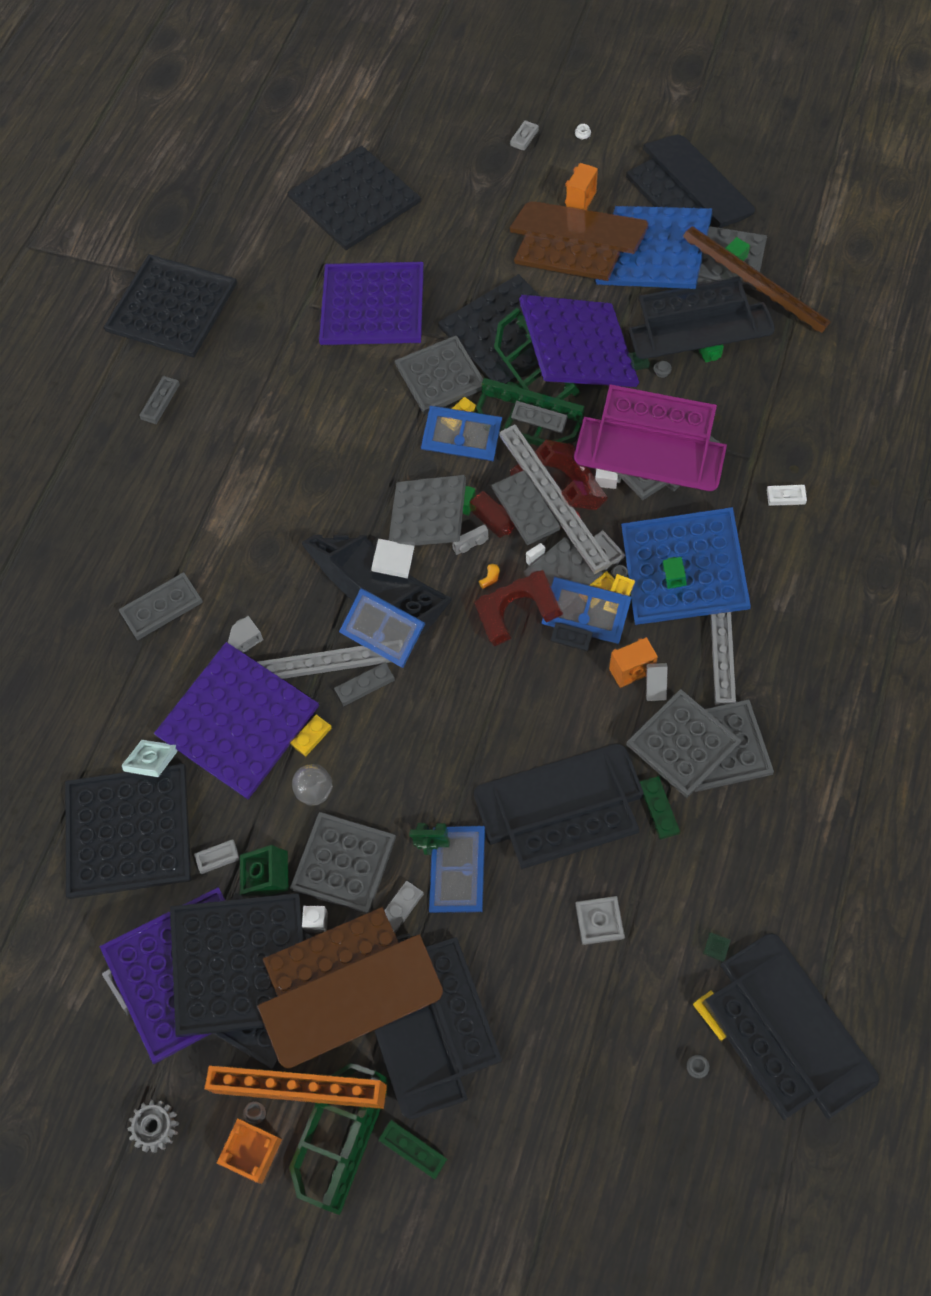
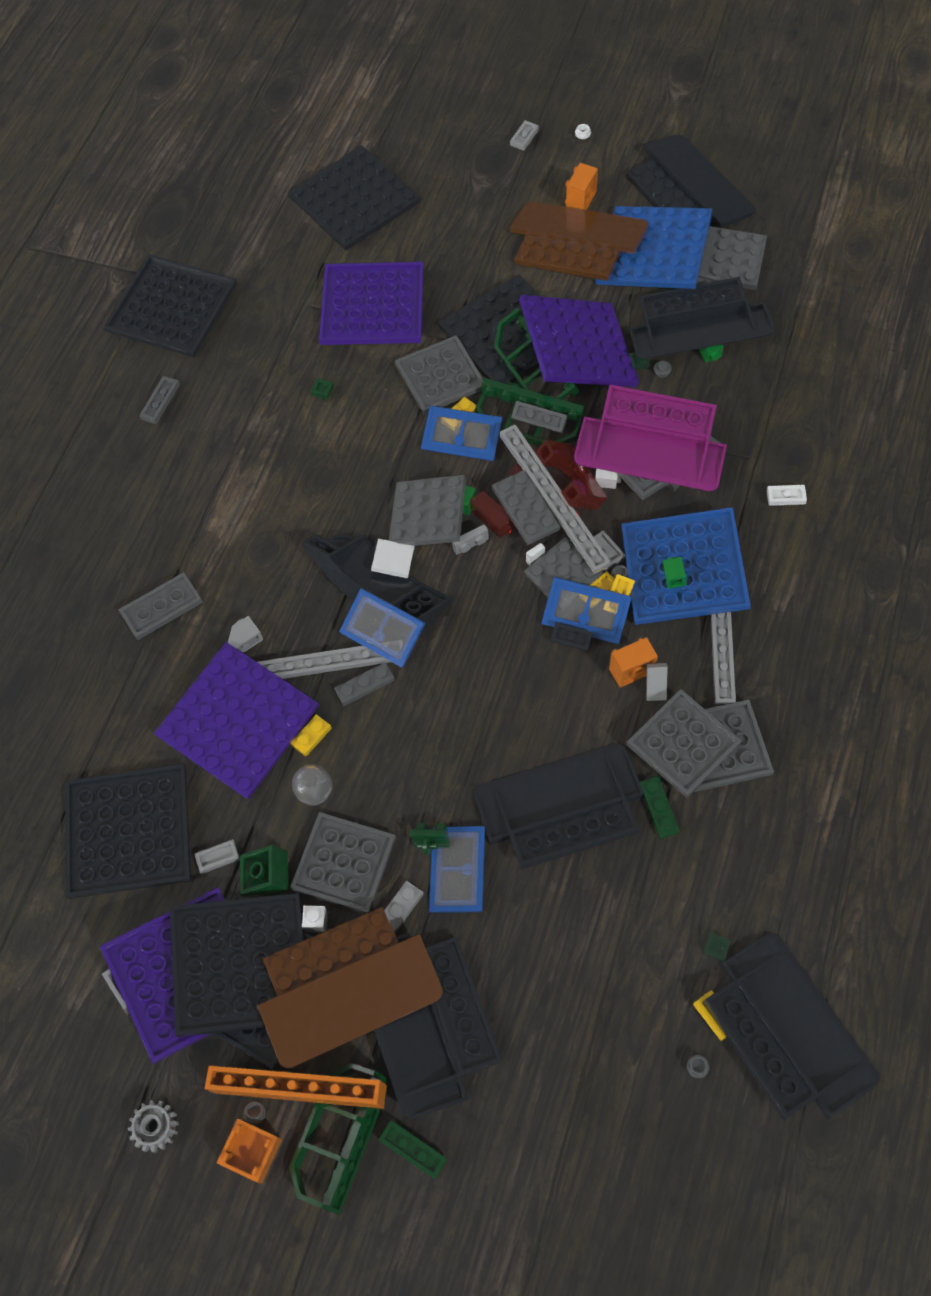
(149, 758): light aqua plate -> none
(322, 388): none -> dark green plate
(492, 576): light orange arm -> none
(492, 606): clear red arch -> none
(599, 920): light grey tile -> none
(739, 248): green brick -> none
(757, 279): reddish brown plate -> none

